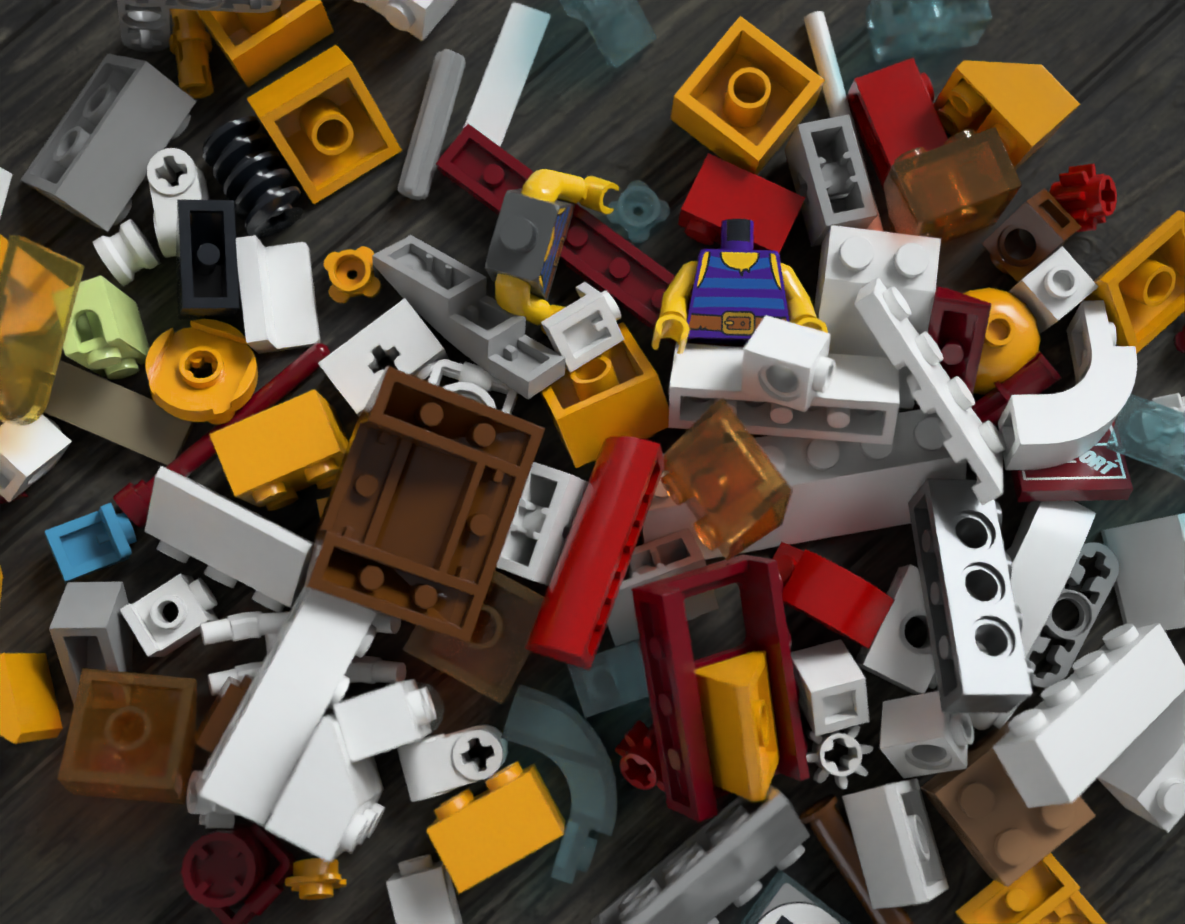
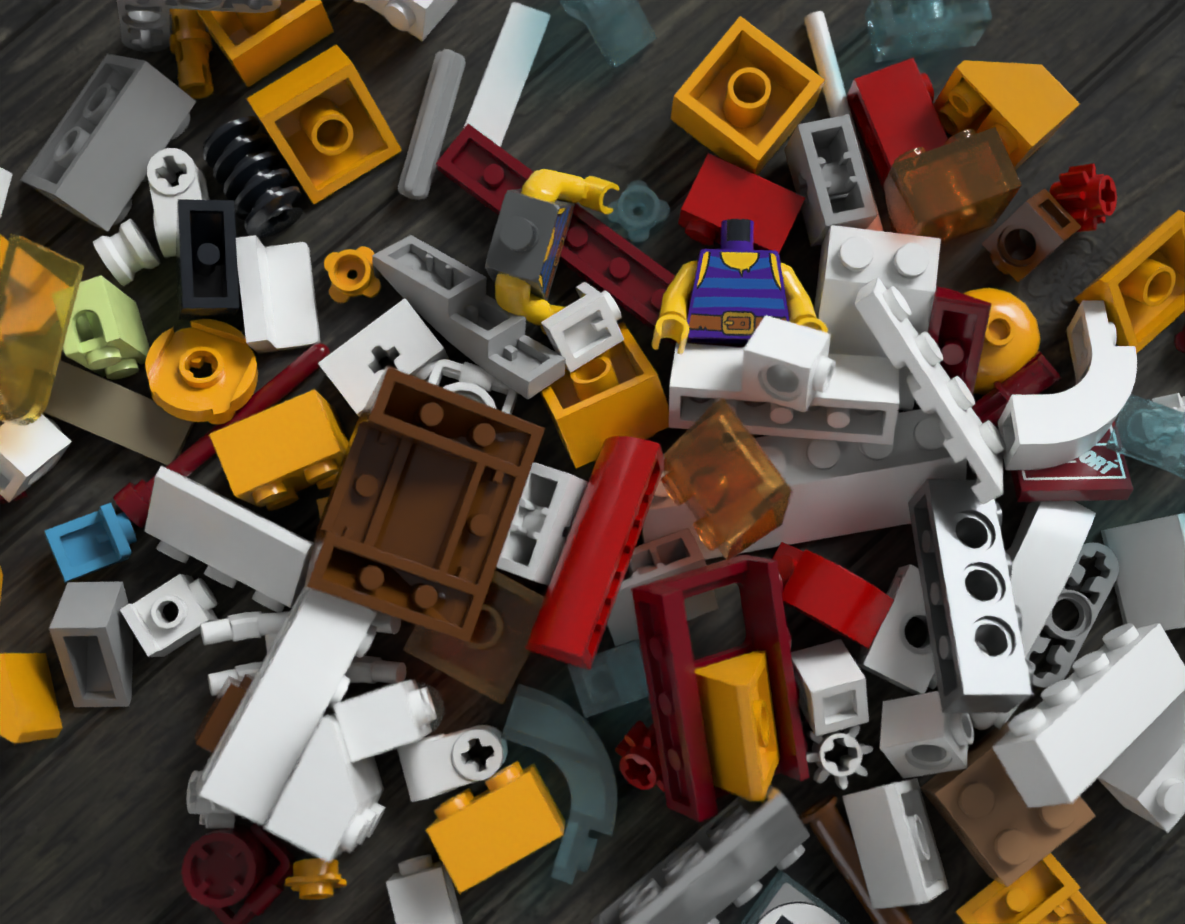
(131, 737): clear orange slope -> none
(1054, 288): white brick -> none

